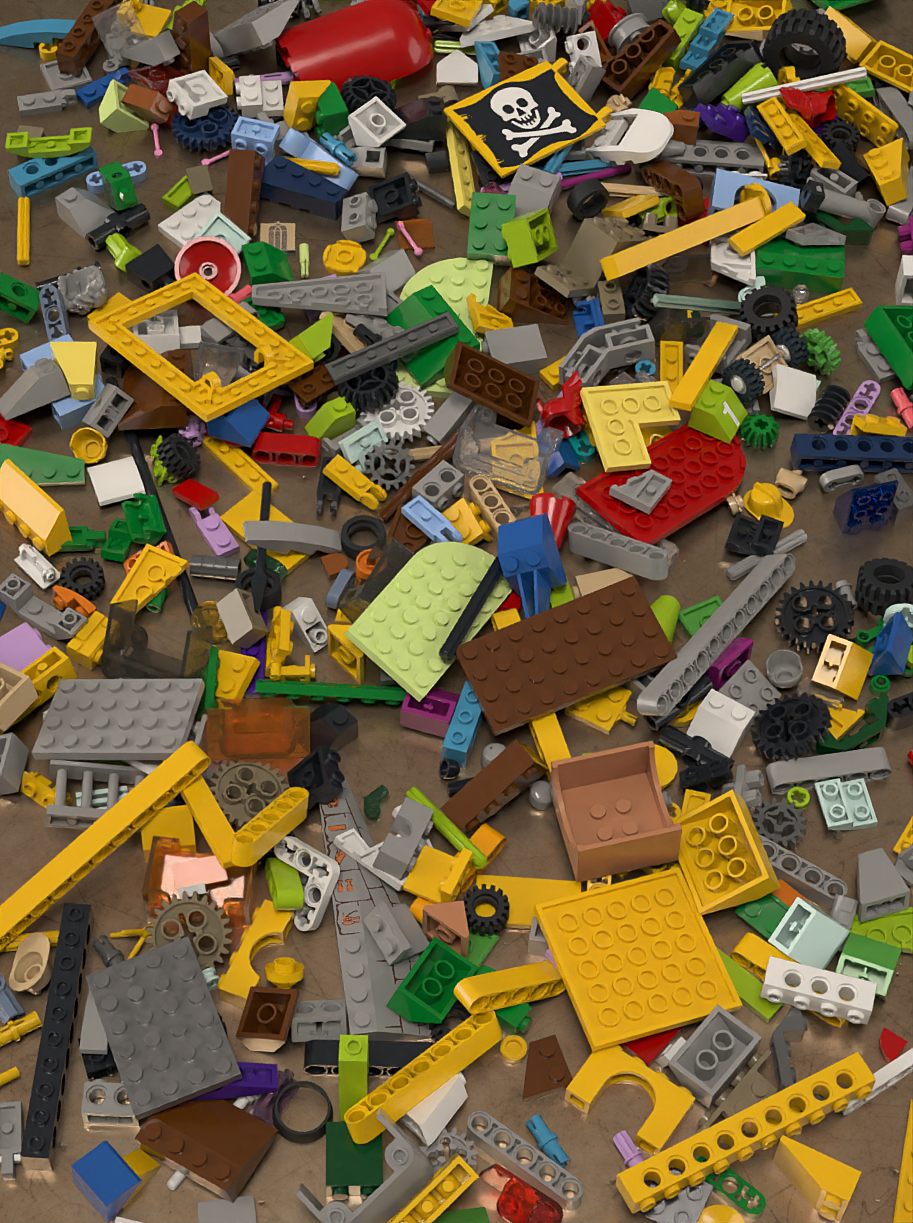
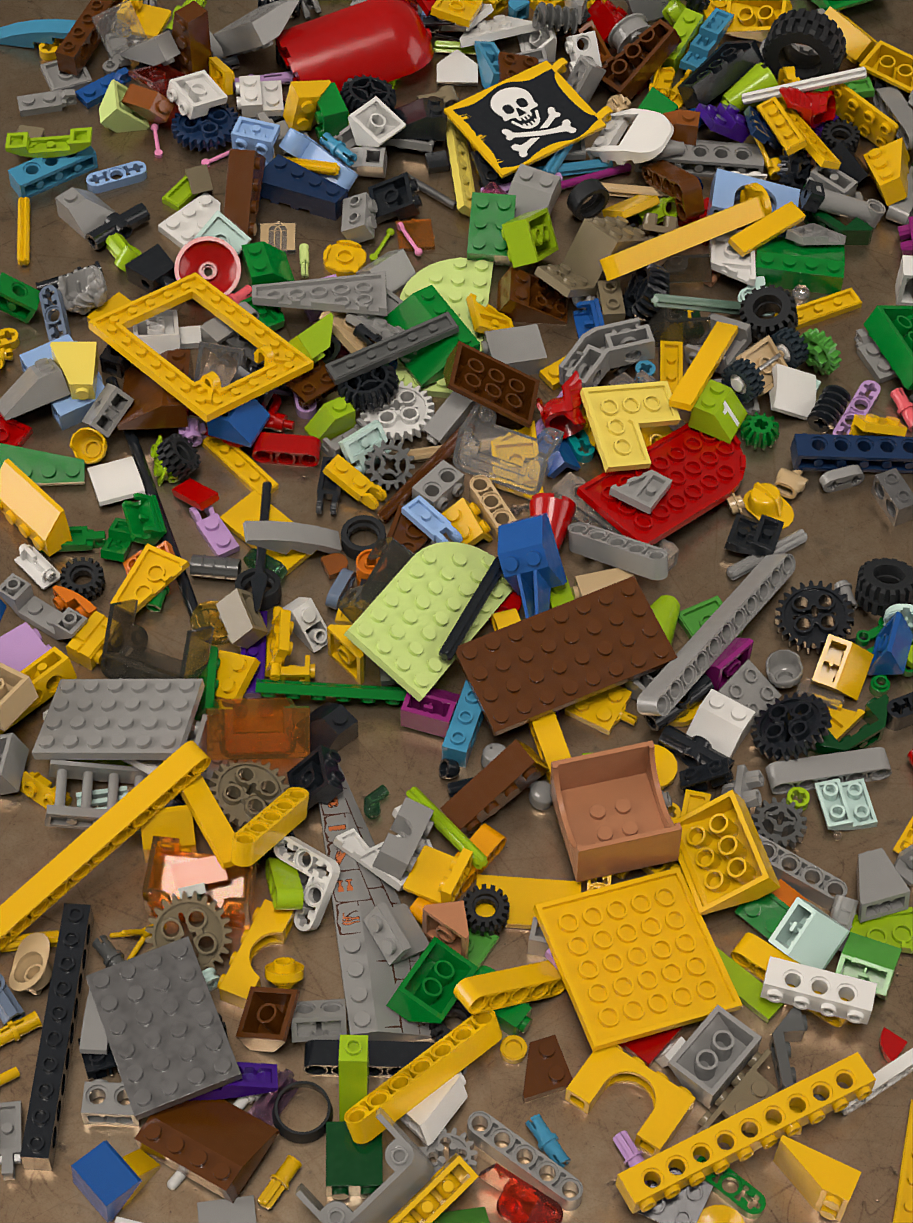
(118, 190): green torso -> none
(279, 1182): none -> yellow axle
(865, 507): clear blue slope -> none

